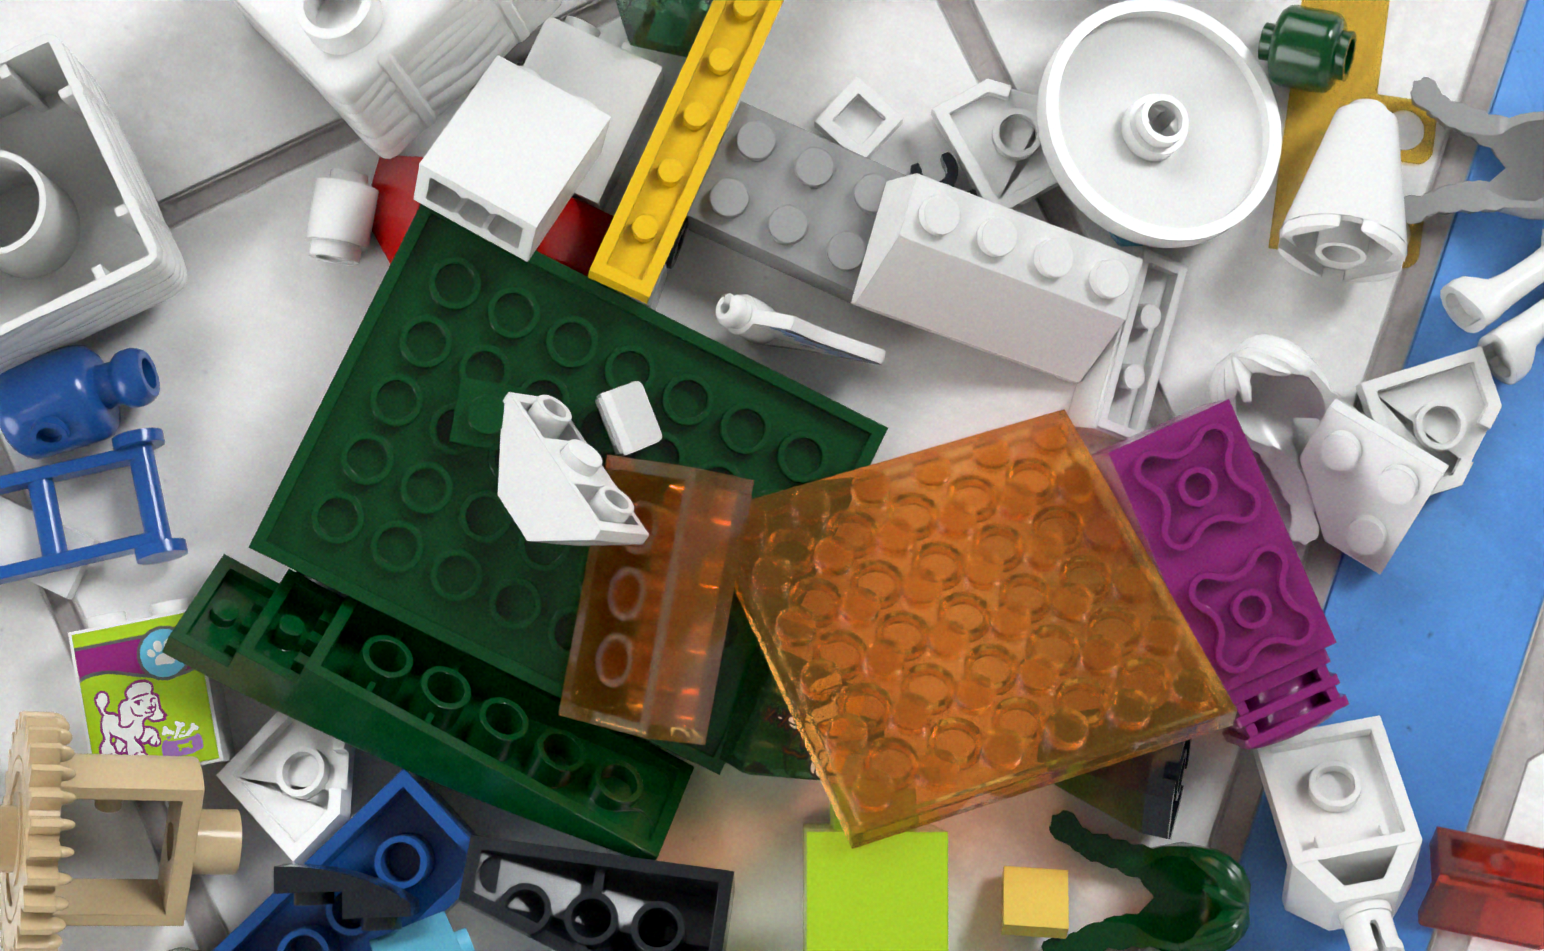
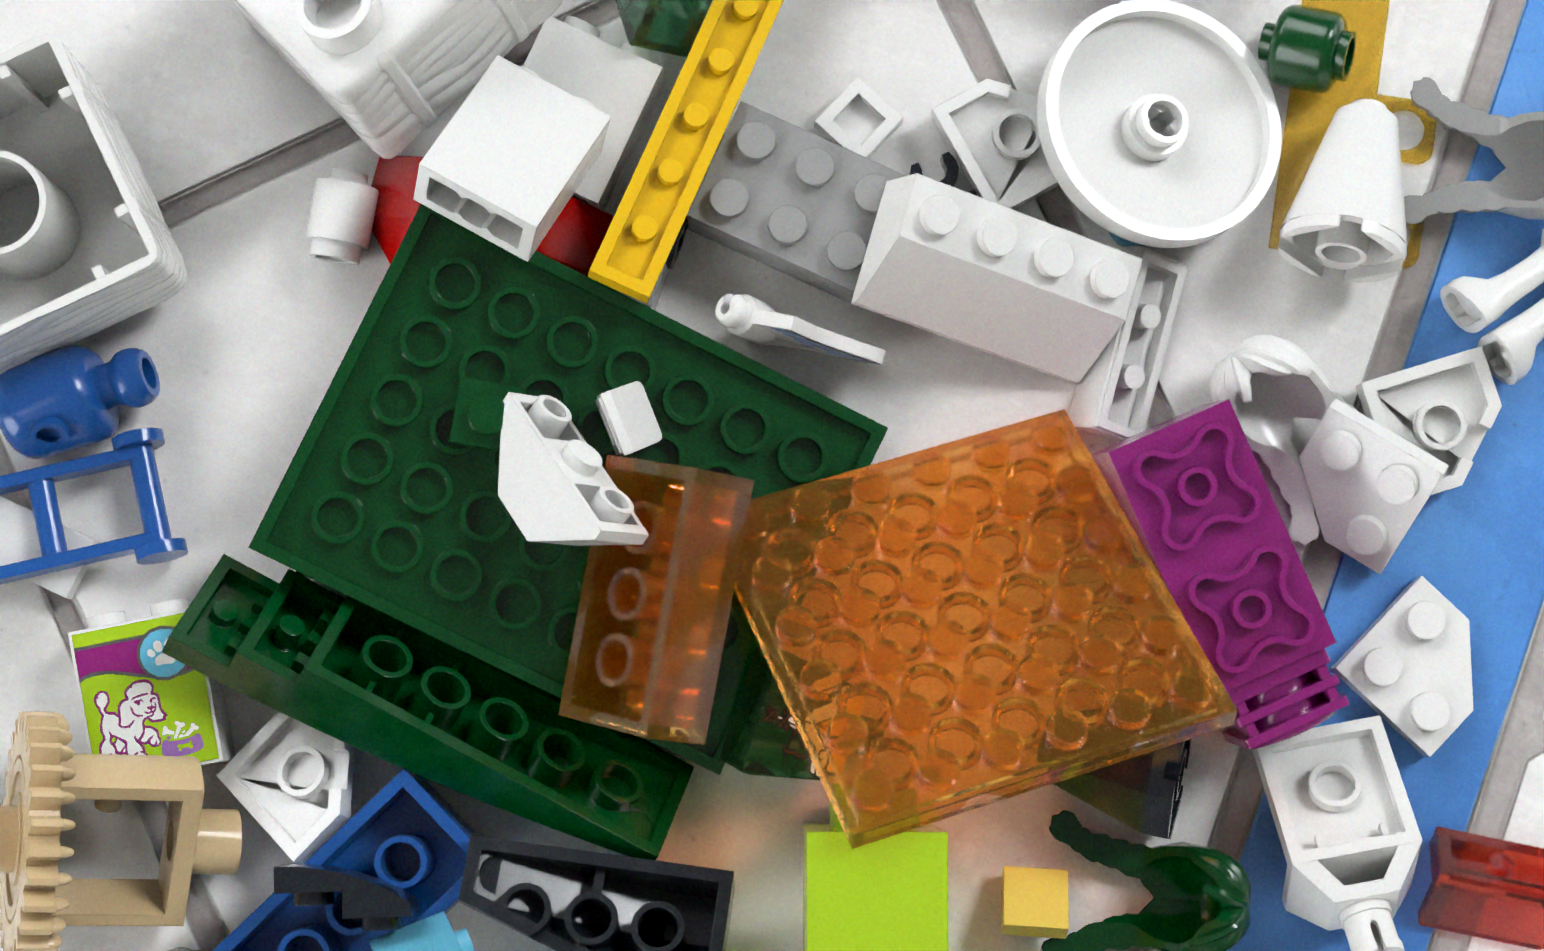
(1414, 666): none -> white plate

